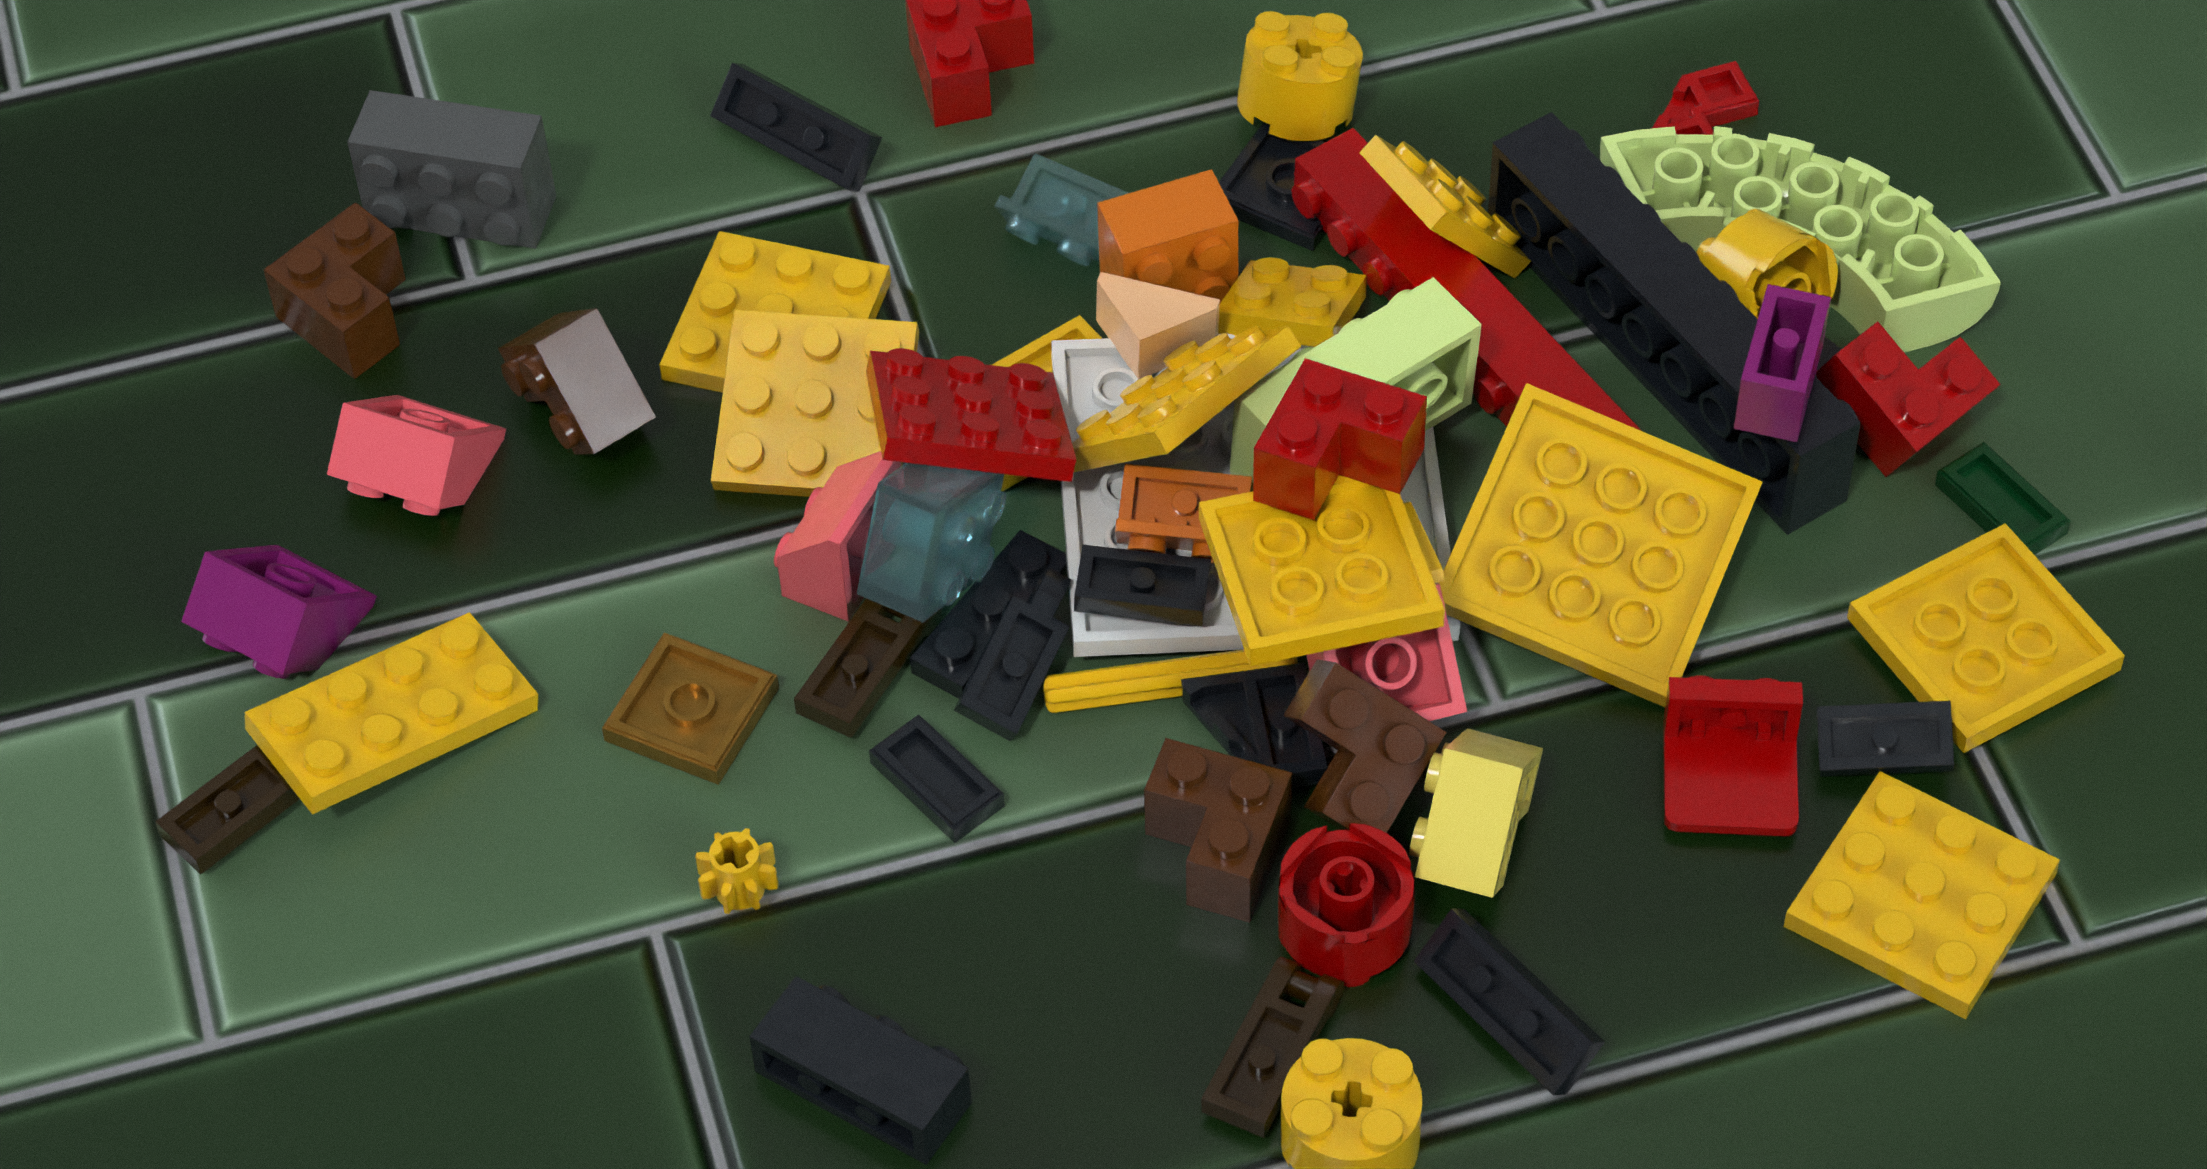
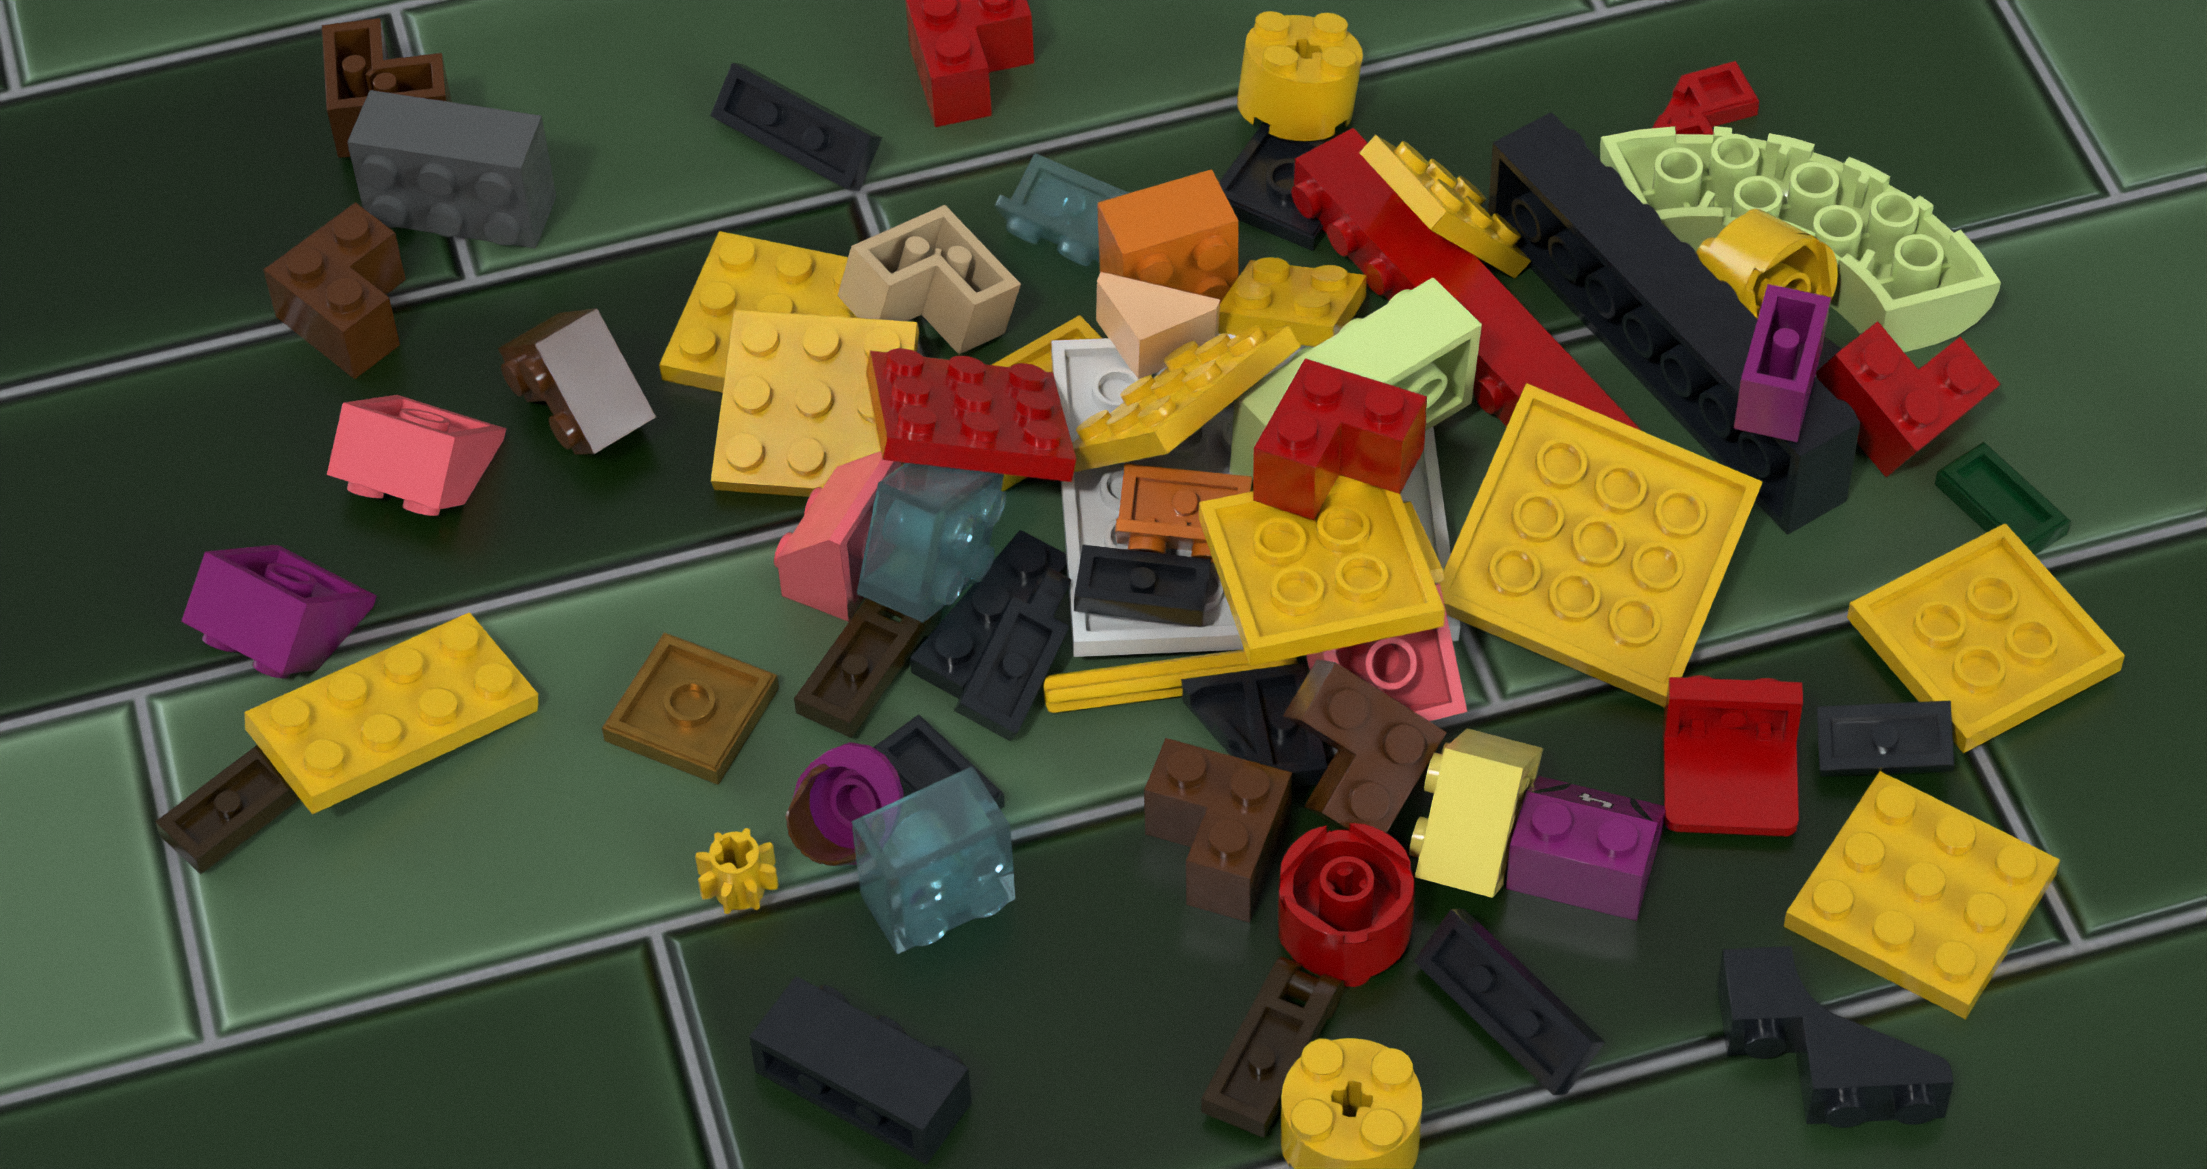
(359, 62): none -> reddish brown brick
(834, 793): none -> magenta piece
(932, 271): none -> tan brick
(934, 860): none -> clear light blue brick
(1584, 847): none -> magenta slope
(1843, 1067): none -> black arch

